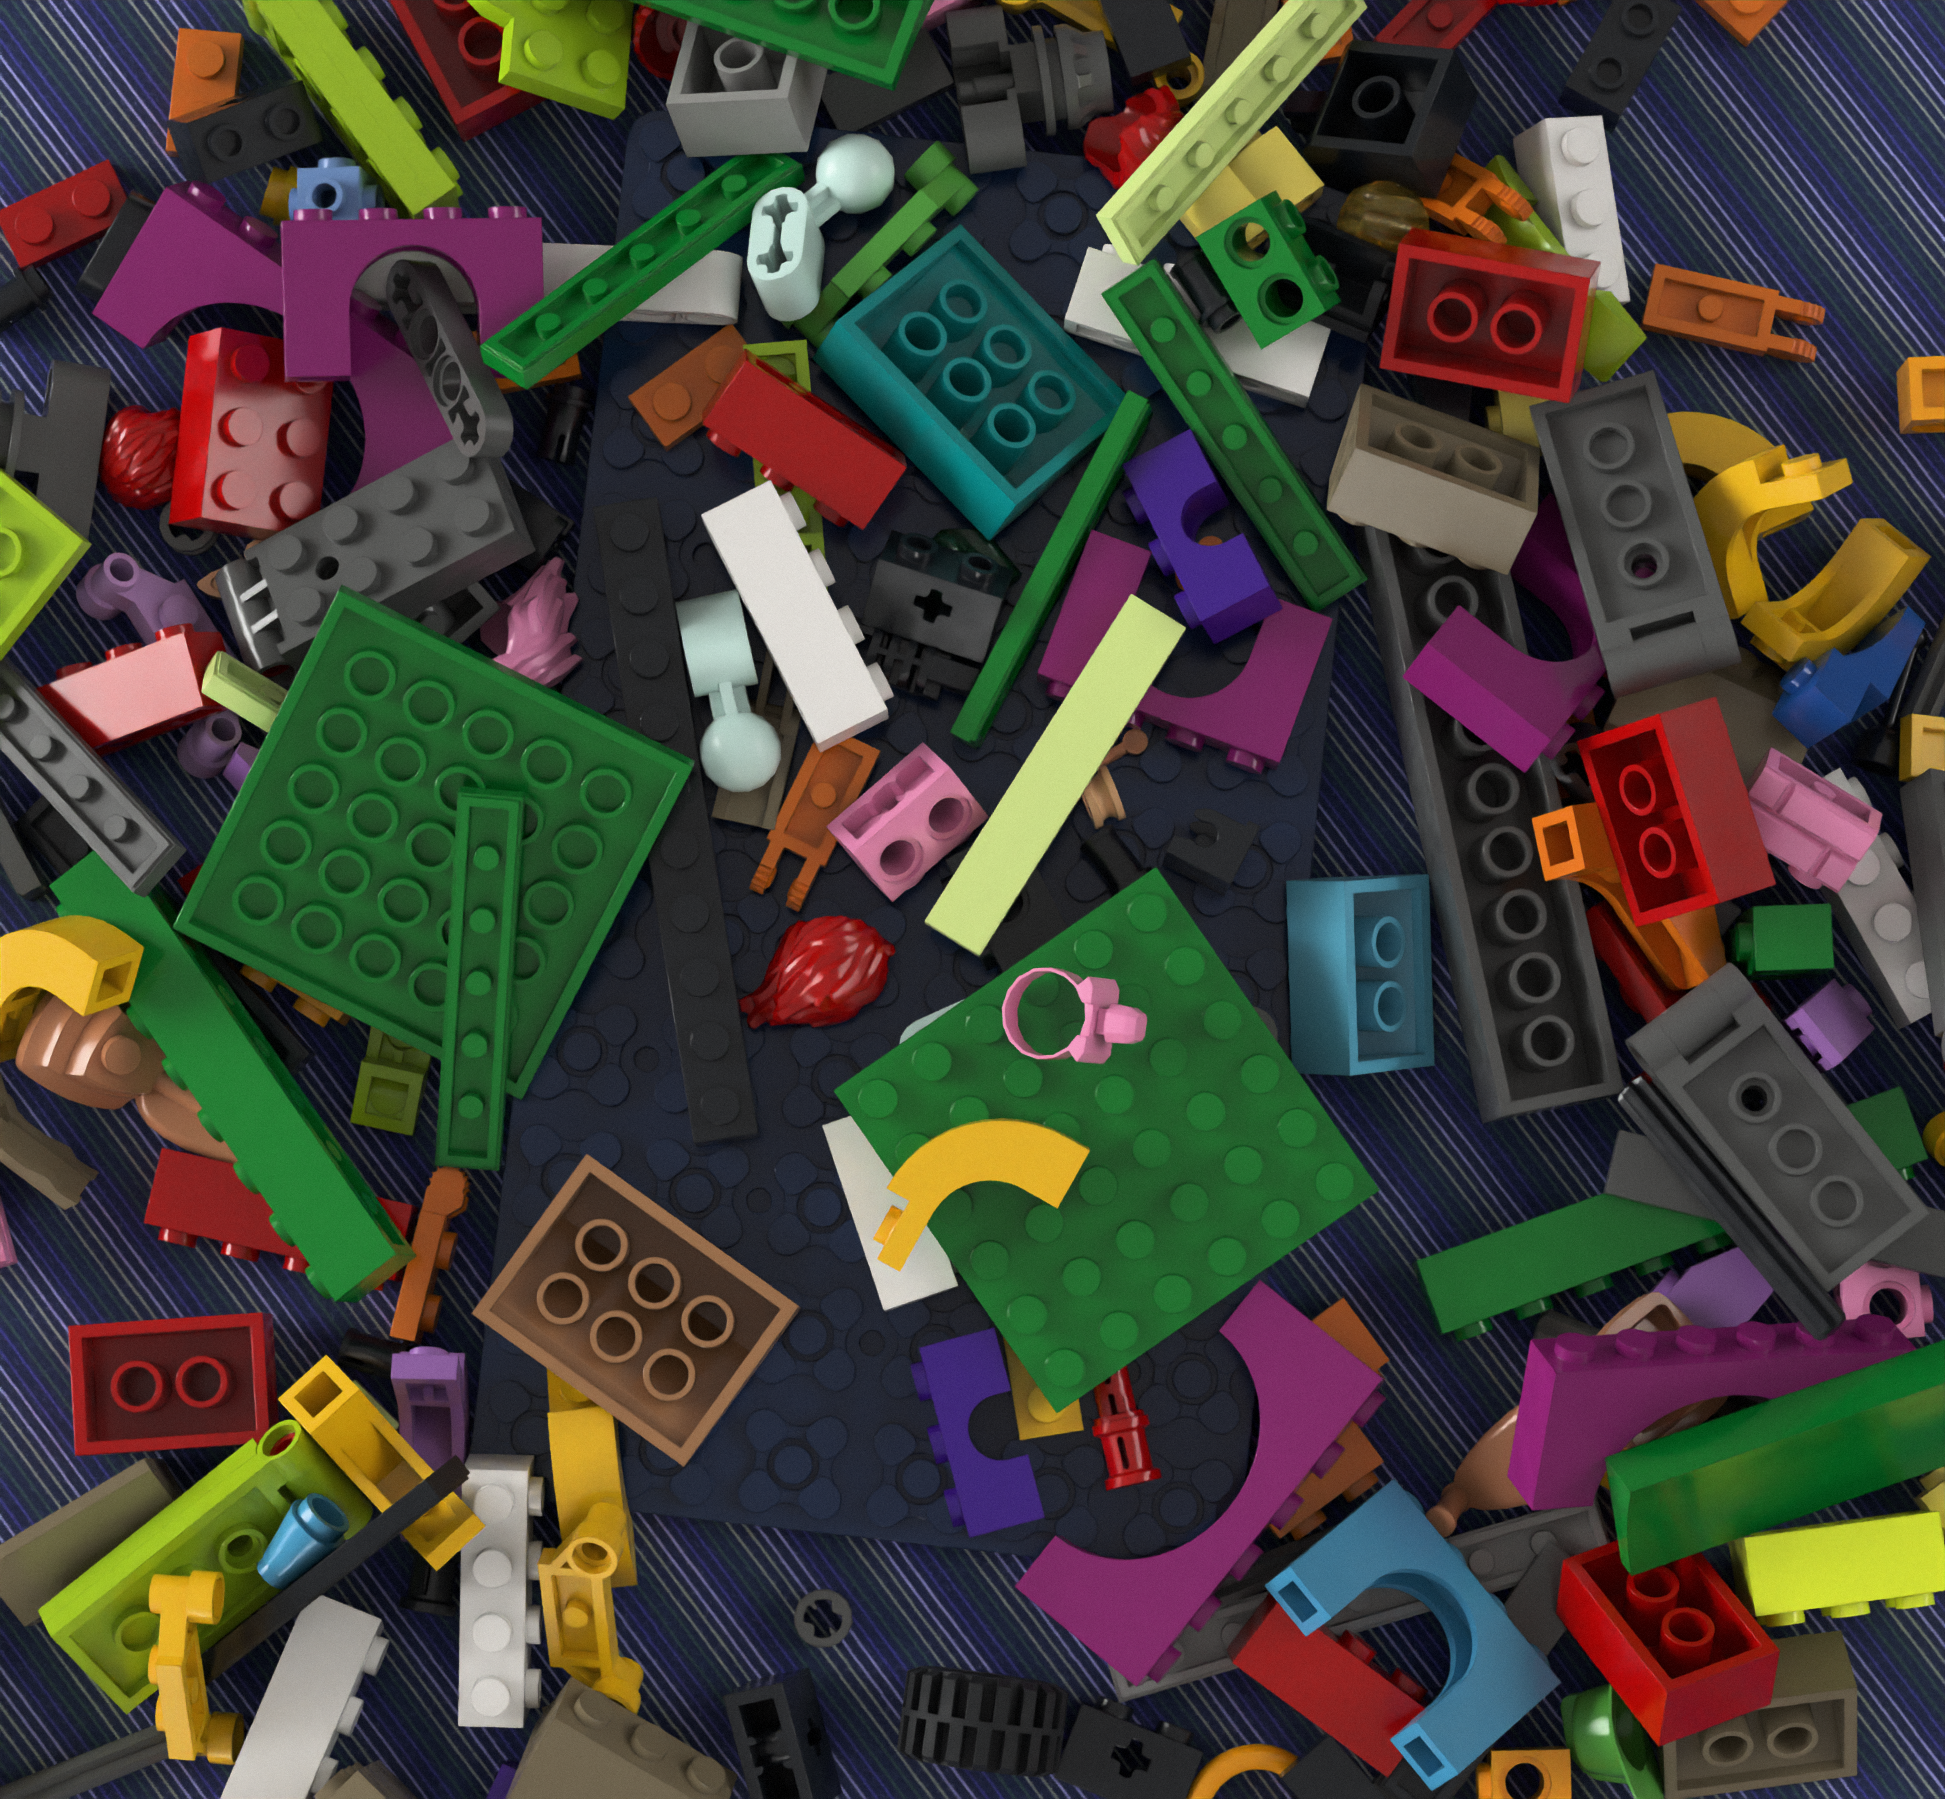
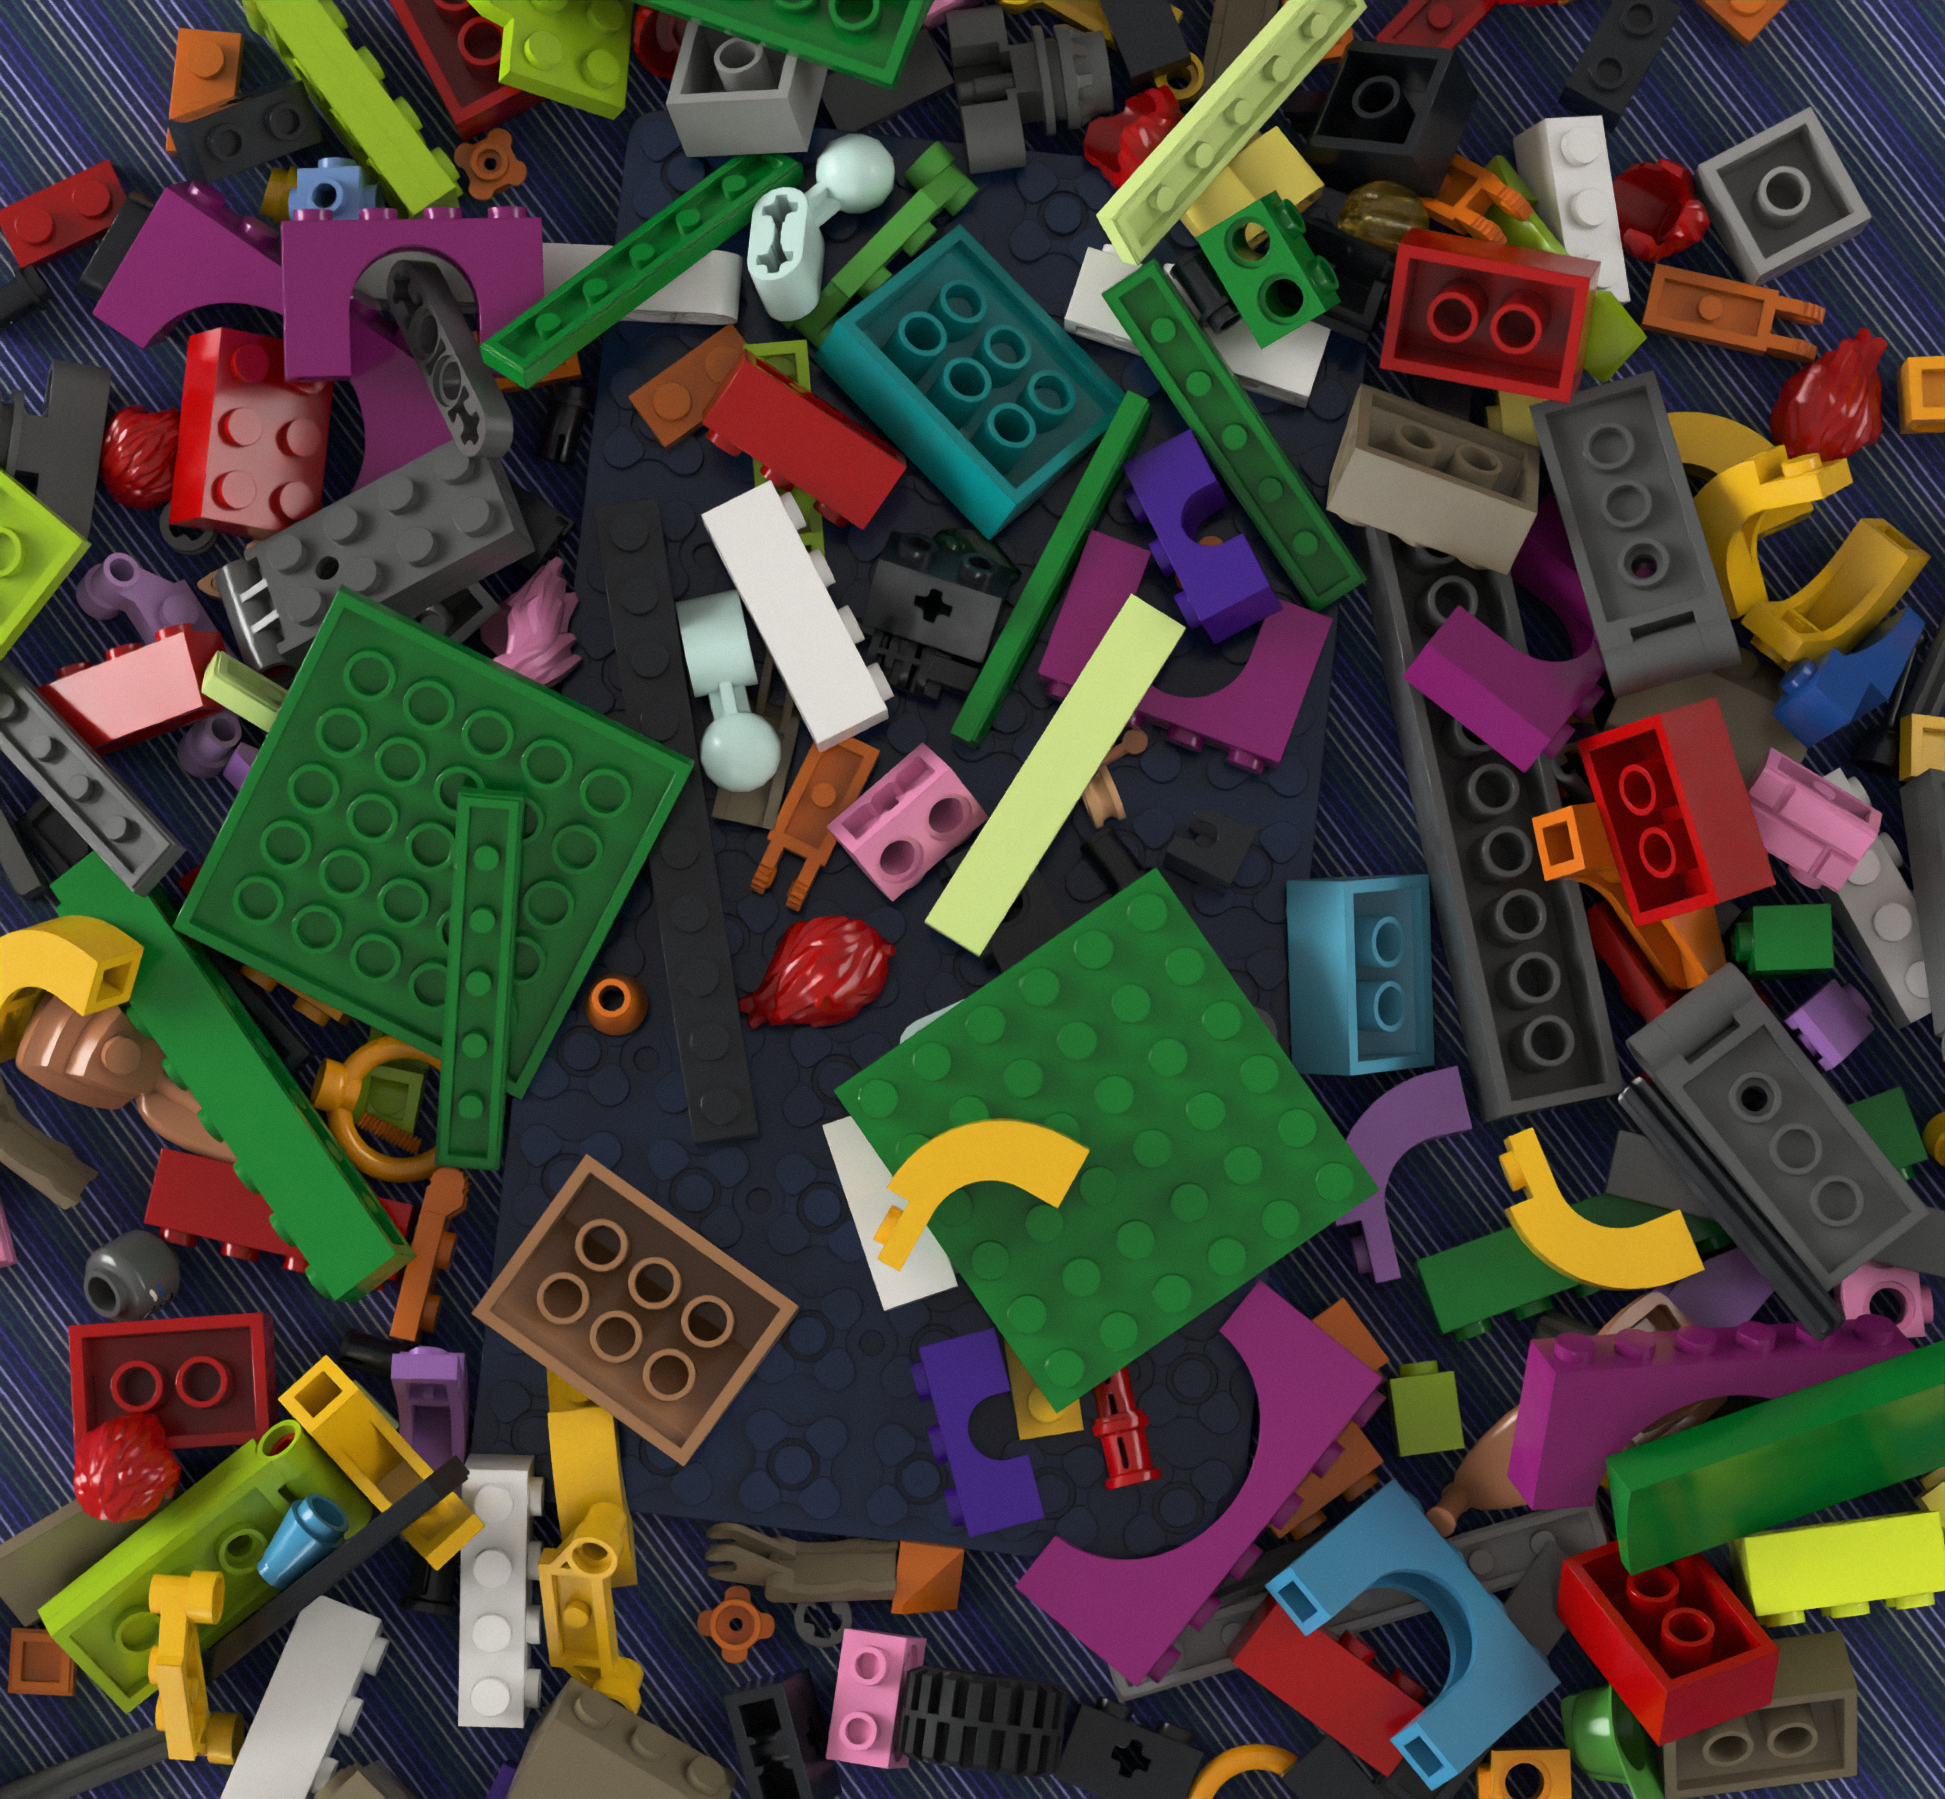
(39, 1664): none -> orange tile
(124, 1468): none -> red hair
(132, 1276): none -> dark grey head
(337, 1092): none -> light orange piece
(381, 1128): none -> orange leg
(488, 182): none -> orange plate
(625, 1018): none -> orange cone
(754, 1624): none -> orange plate
(804, 1570): none -> dark tan arm
(871, 1697): none -> bright pink brick
(927, 1577): none -> orange slope
(1104, 1018): bright pink piece -> none
(1403, 1117): none -> medium lavender arch
(1424, 1410): none -> lime brick
(1585, 1251): none -> yellow arch
(1658, 210): none -> red hair
(1780, 198): none -> light grey brick
(1833, 402): none -> red hair

